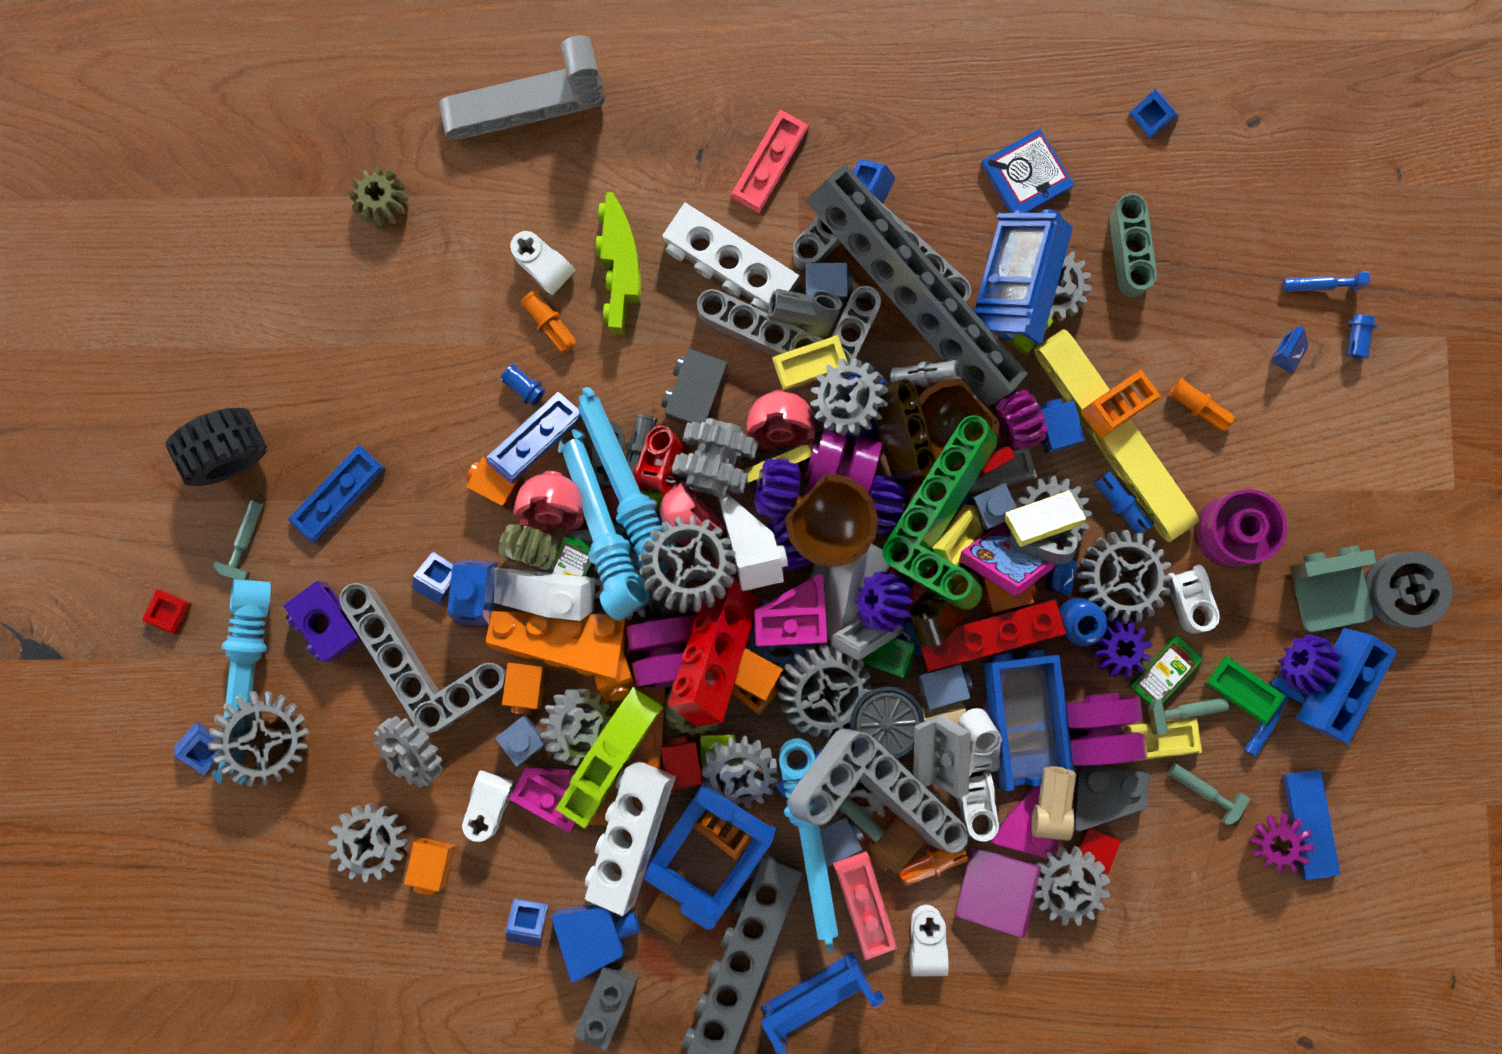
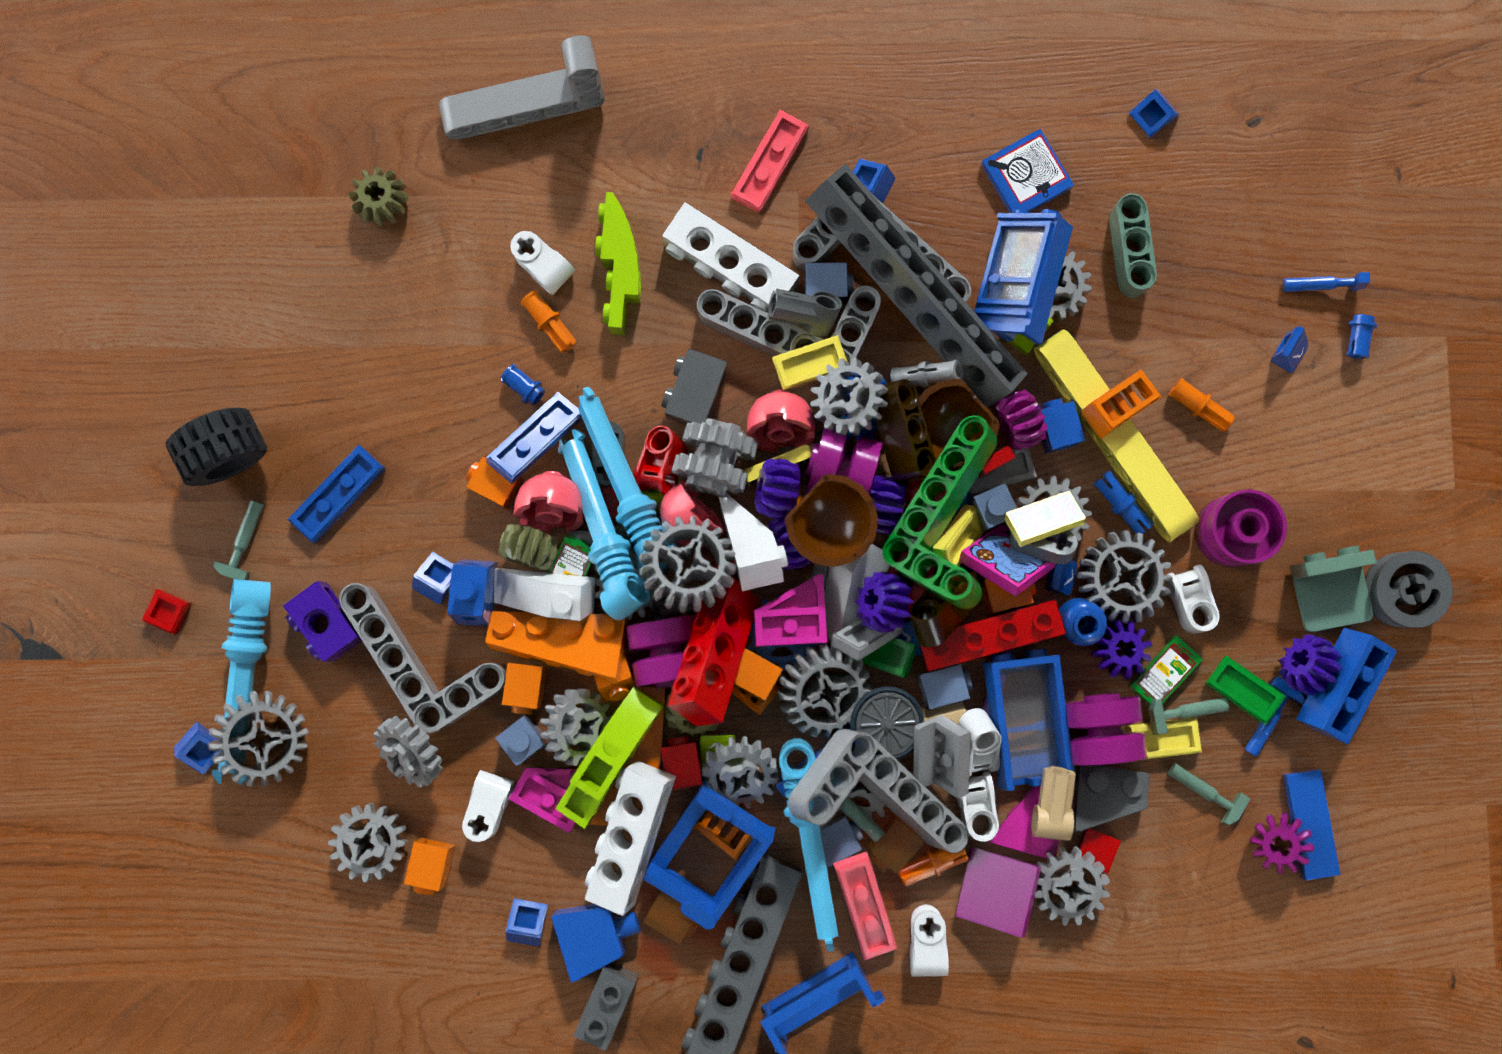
(642, 427): dark grey pin -> none

